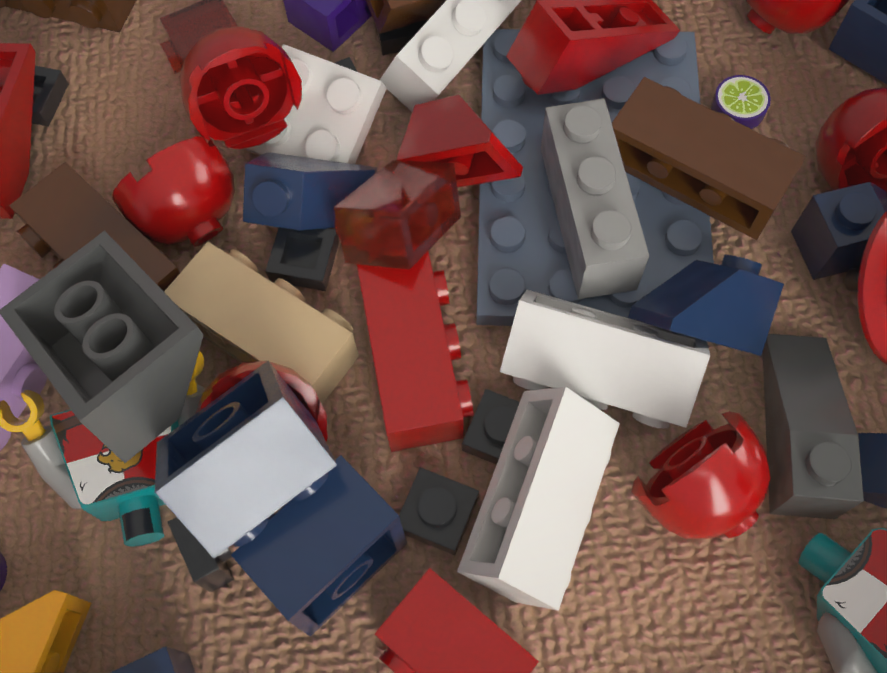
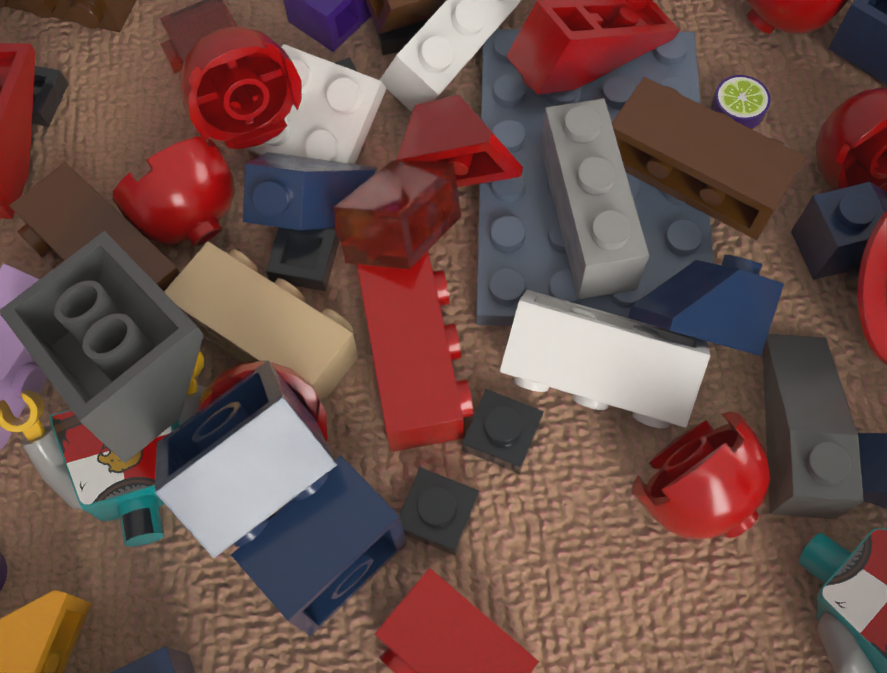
(204, 569): black plate -> none
(540, 498): white brick -> none

